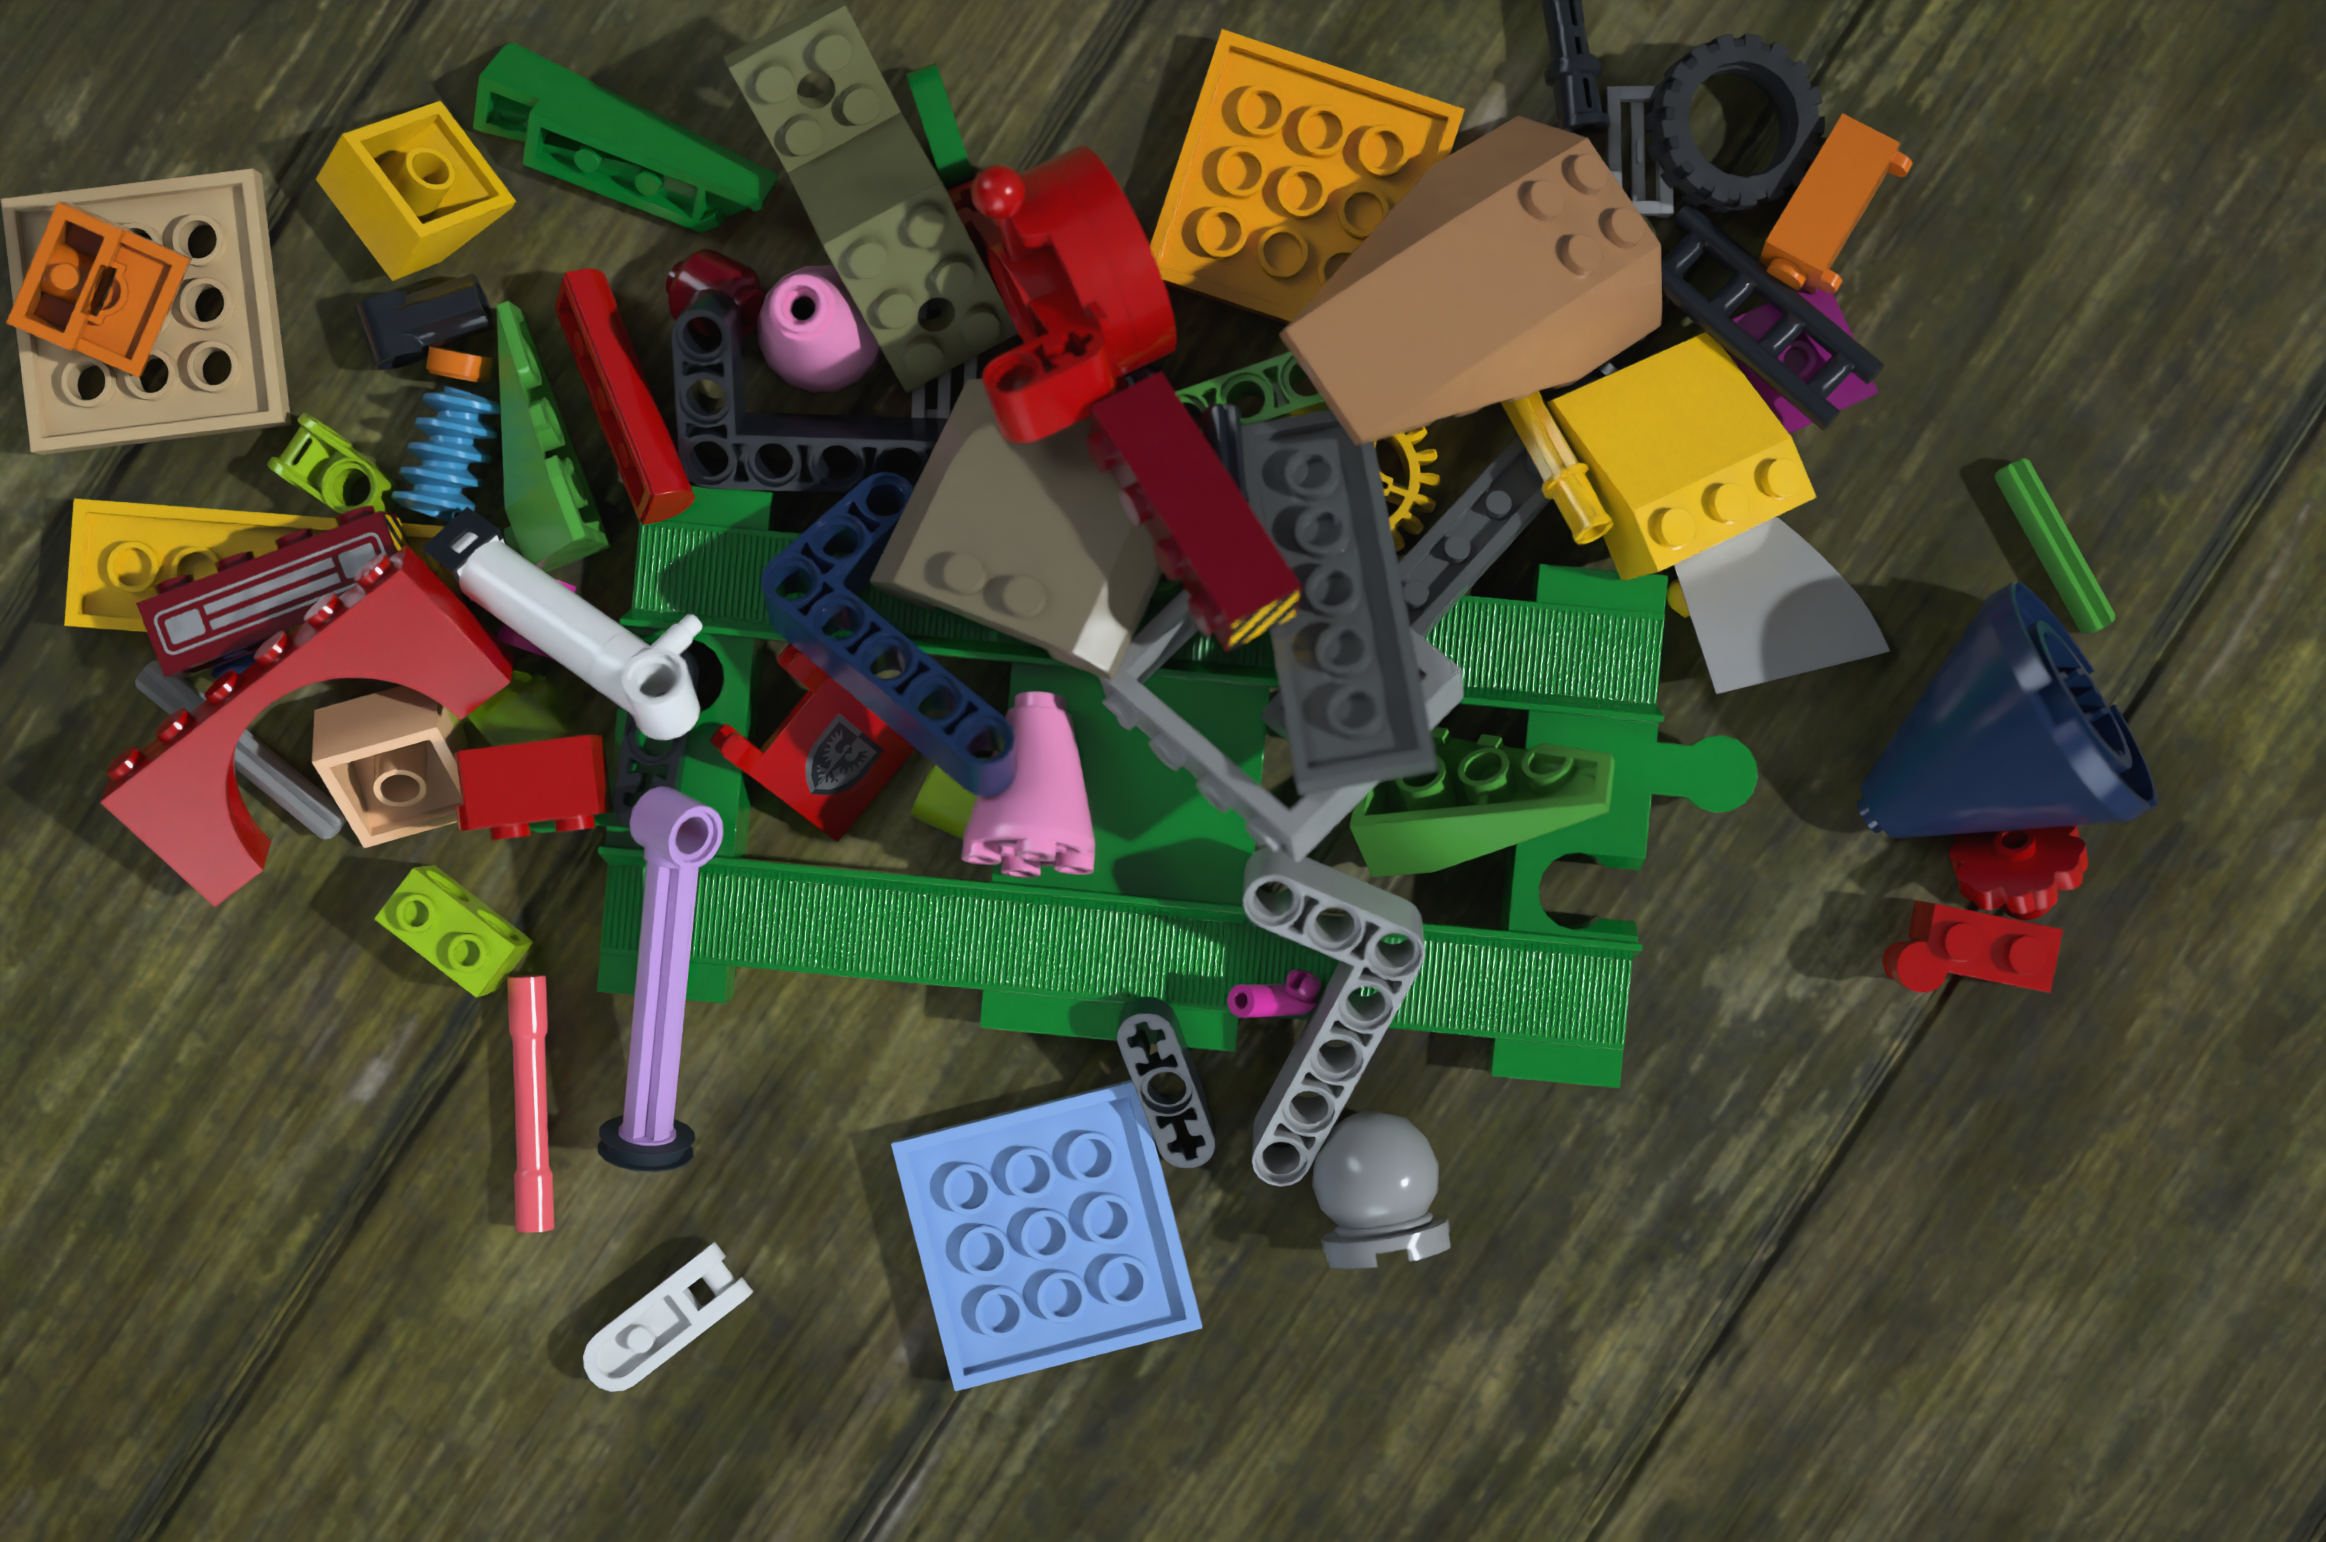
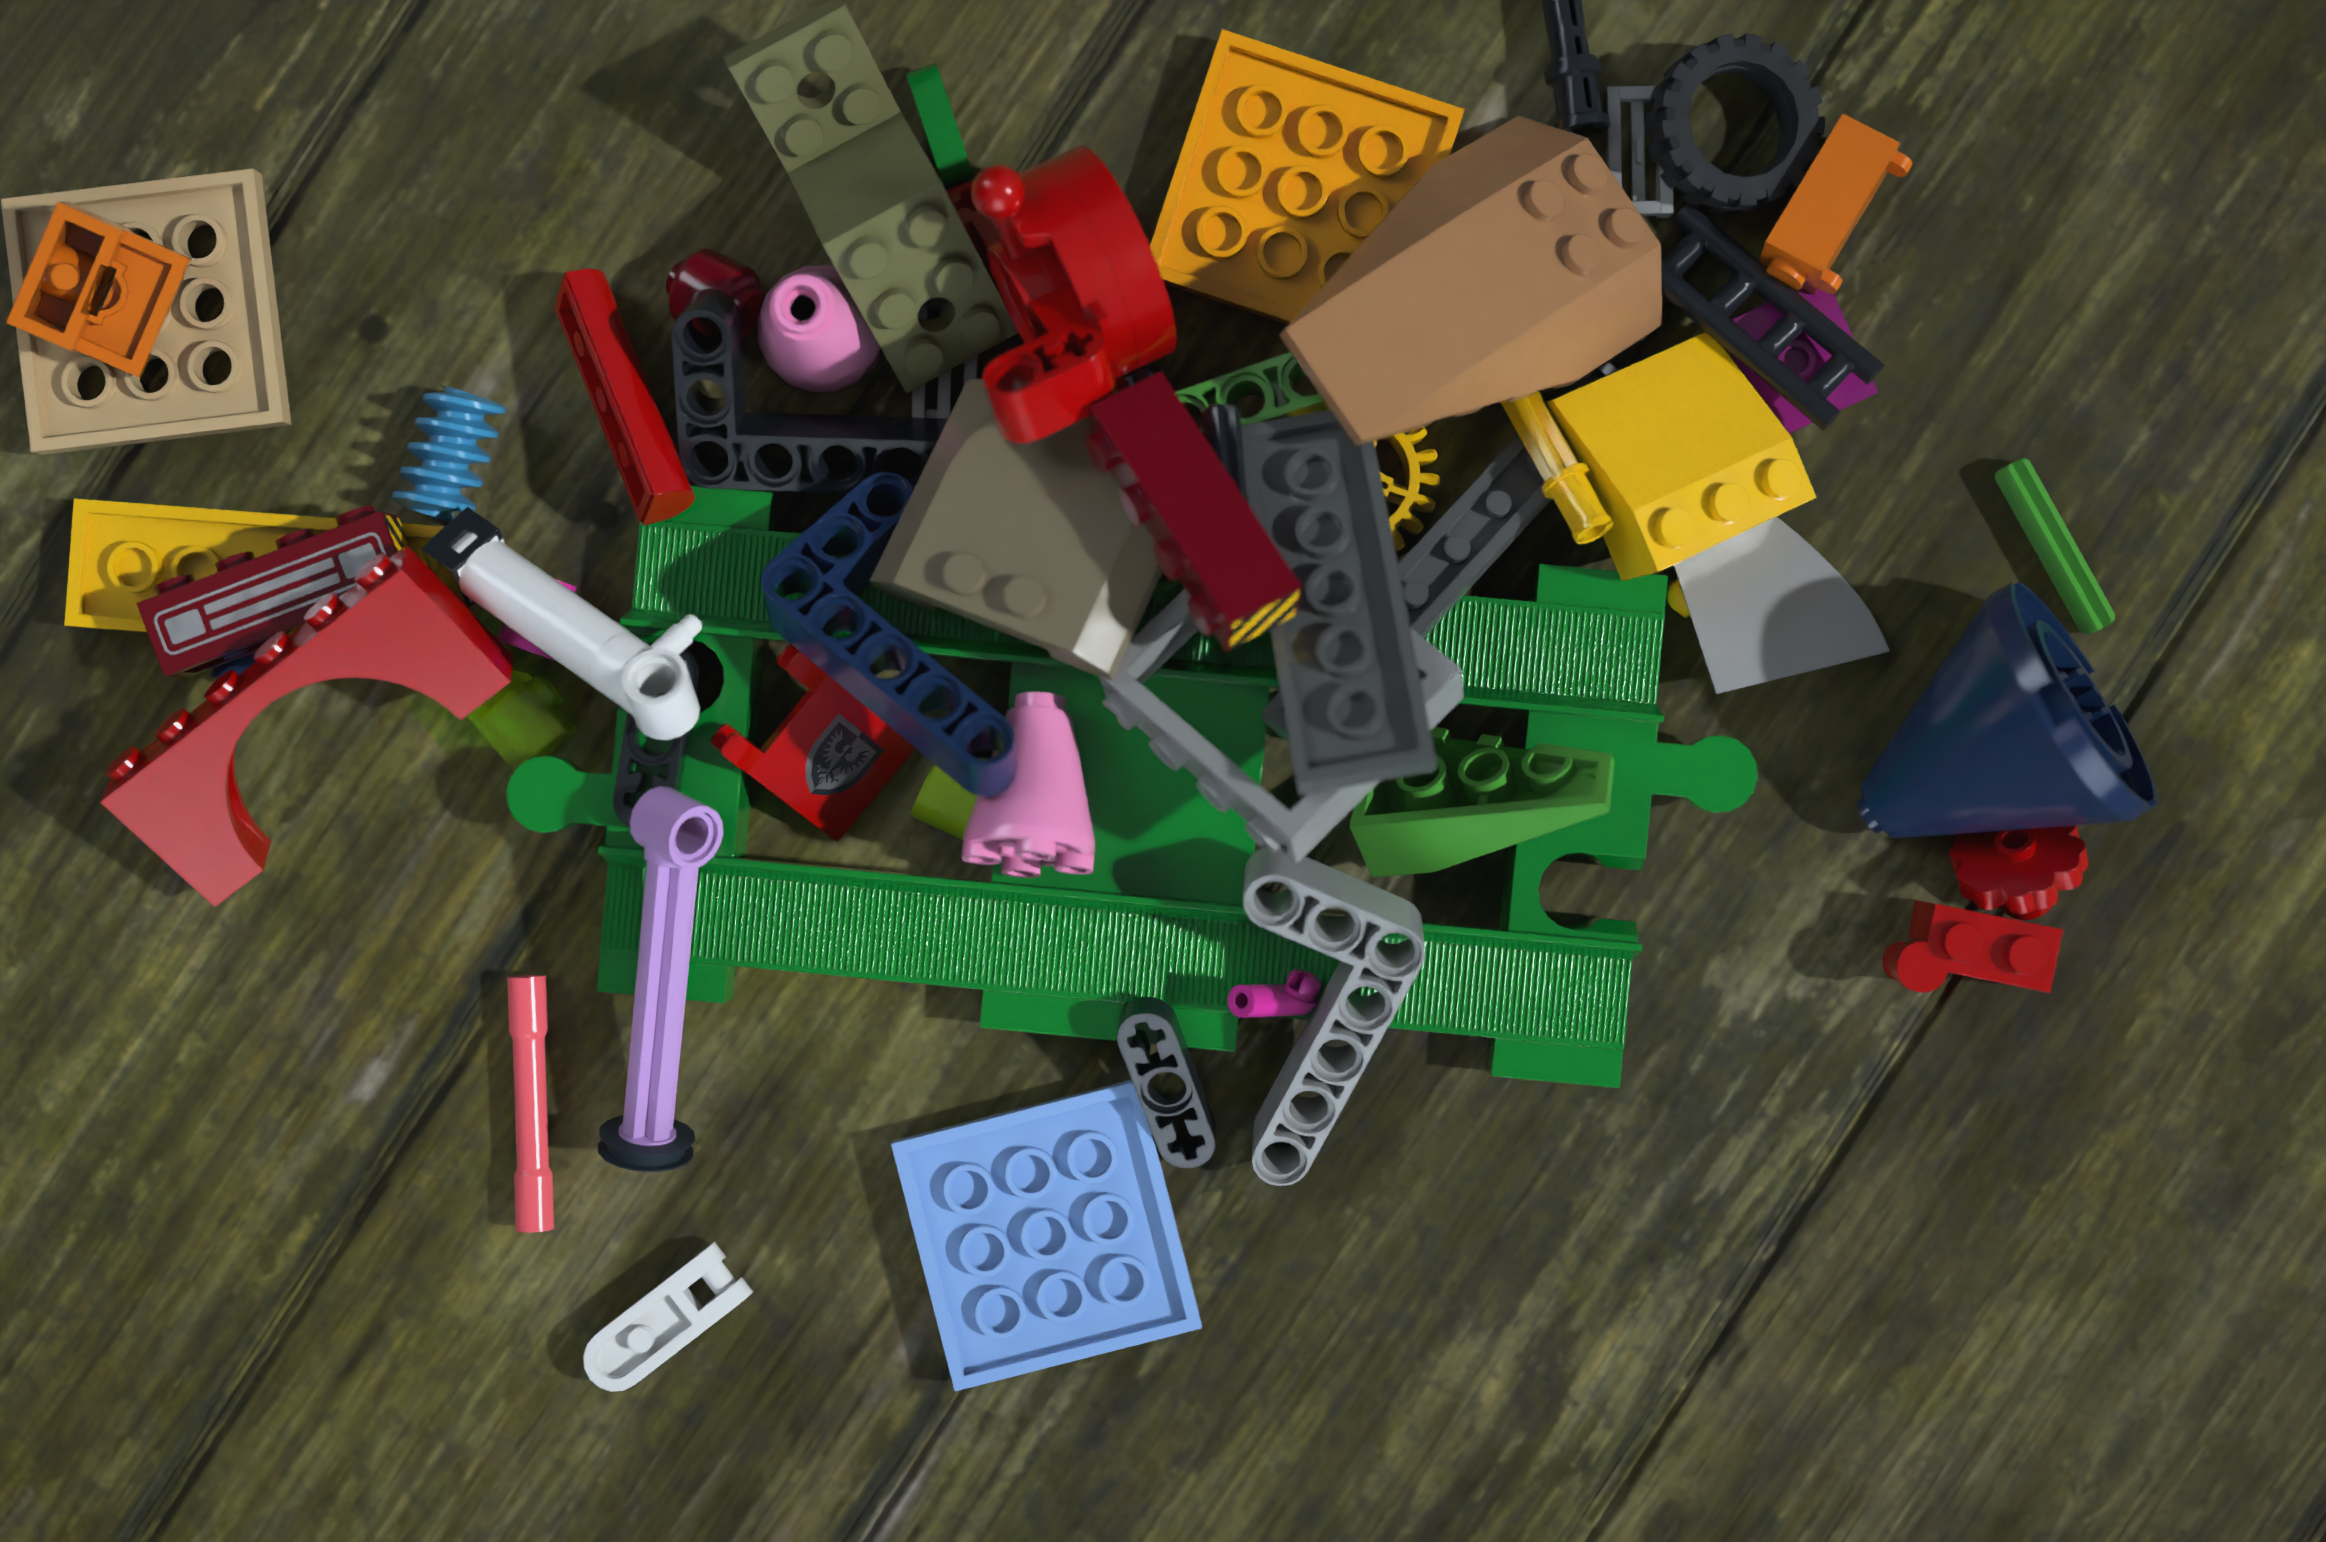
(252, 758): light grey axle -> none
(328, 467): lime piece -> none
(390, 762): light nougat slope -> none
(405, 324): black piece -> none
(413, 188): yellow slope -> none
(454, 930): lime brick -> none
(459, 364): orange tile -> none
(533, 783): red hinge -> none
(544, 480): bright green wedge -> none
(614, 144): green wedge -> none
(1377, 1187): light grey tile -> none

